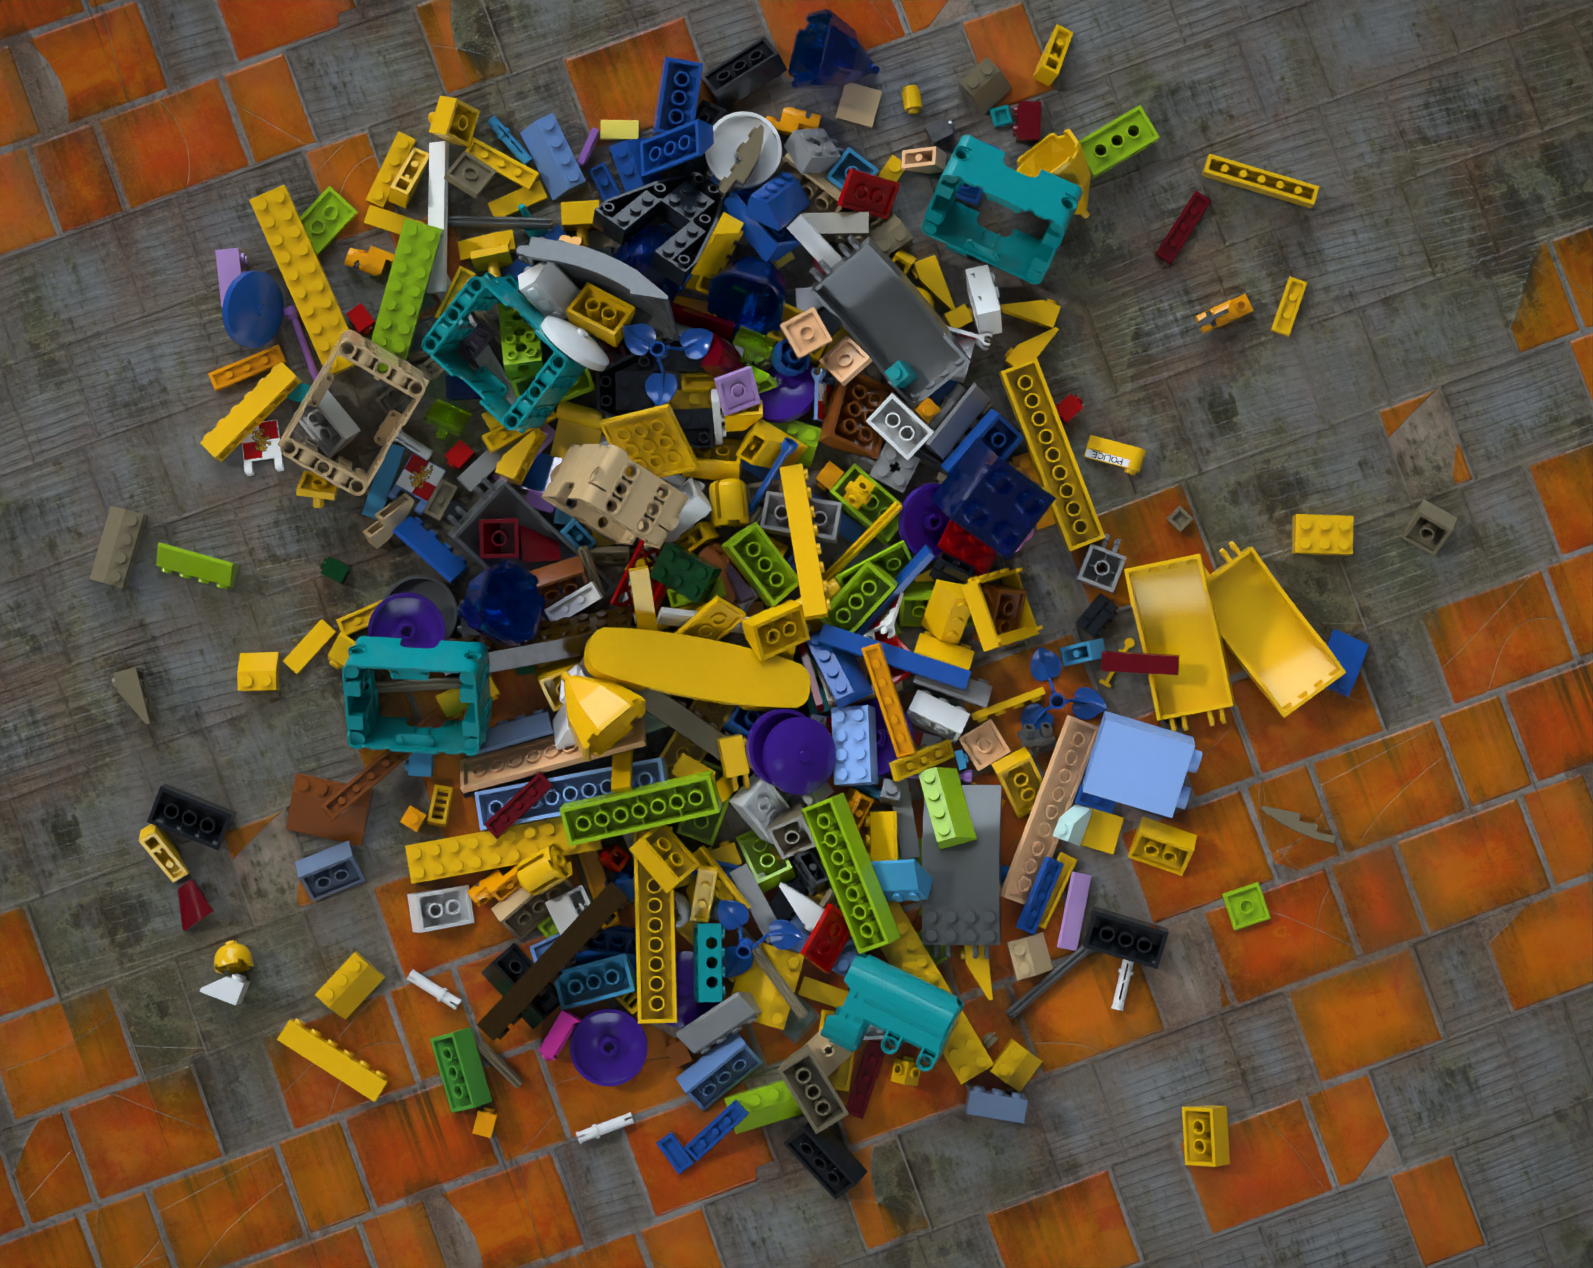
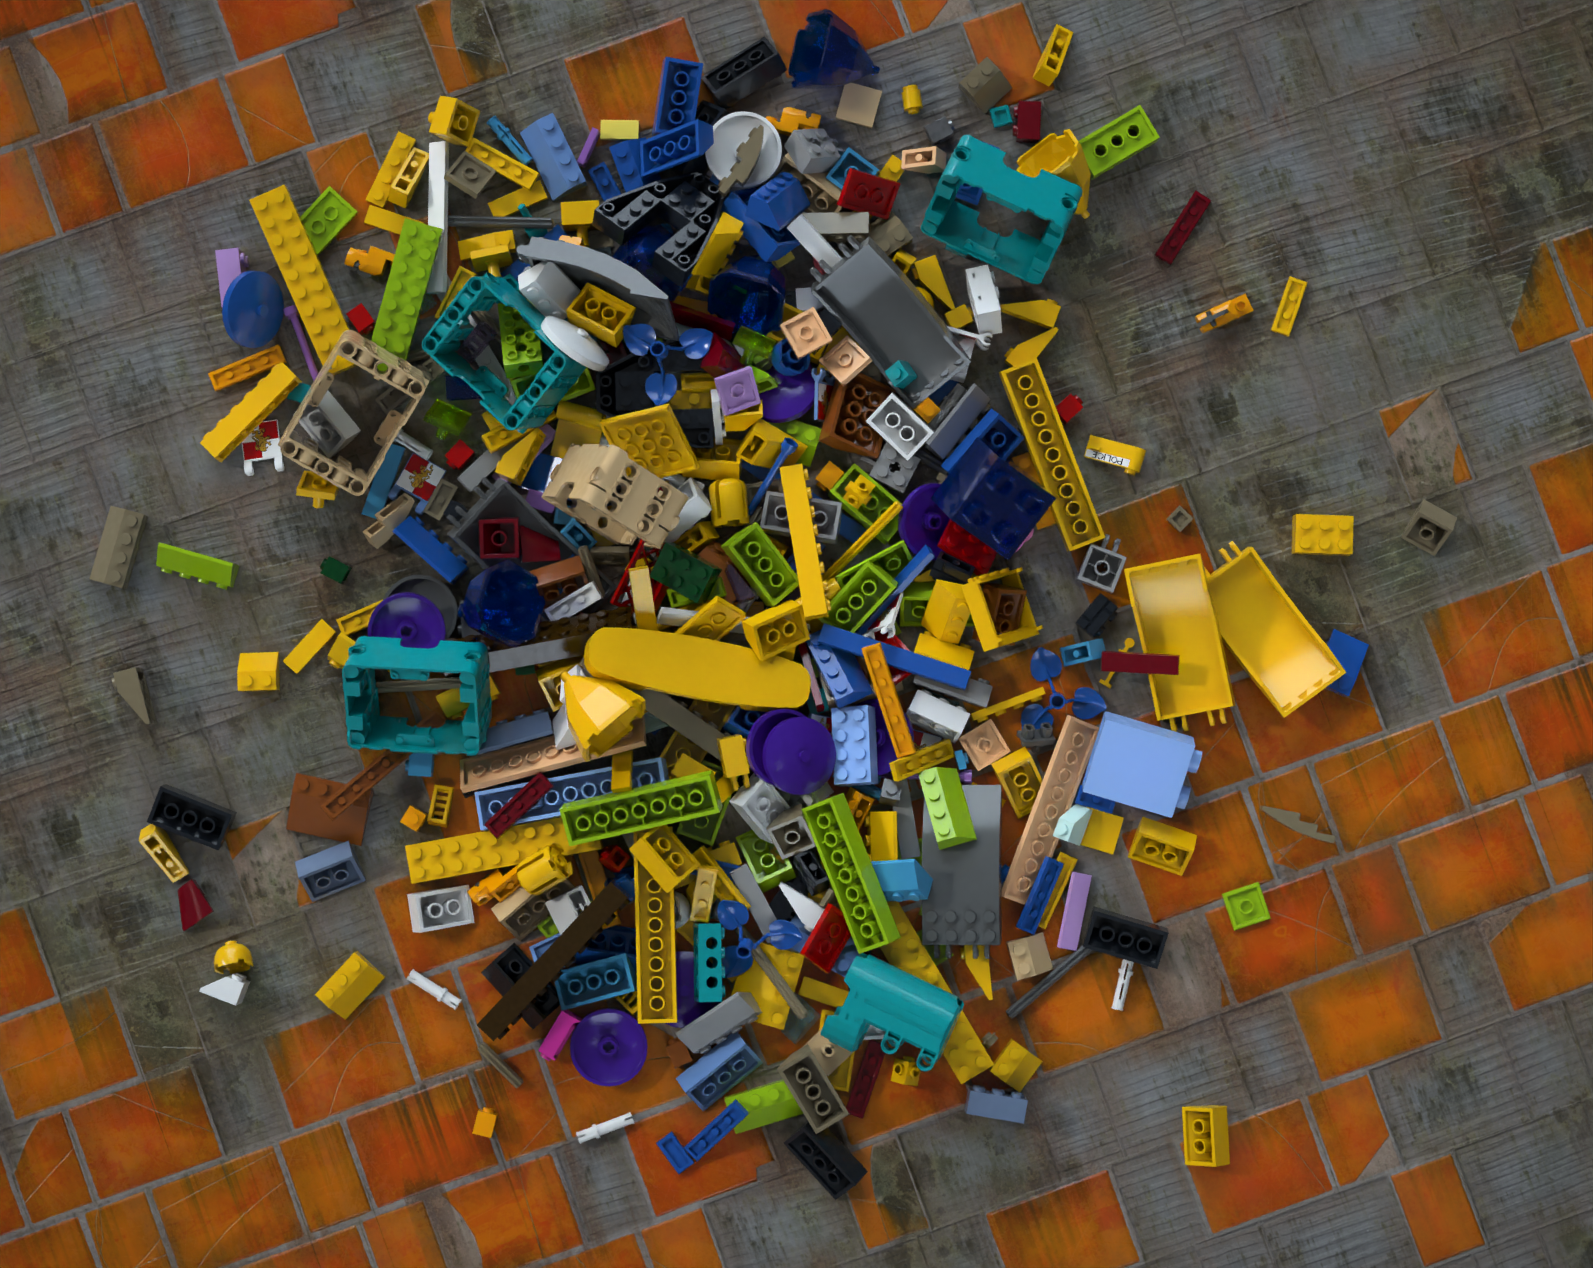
(332, 1059): yellow brick -> none
(461, 1070): bright green slope -> none
(1260, 181): yellow brick -> none

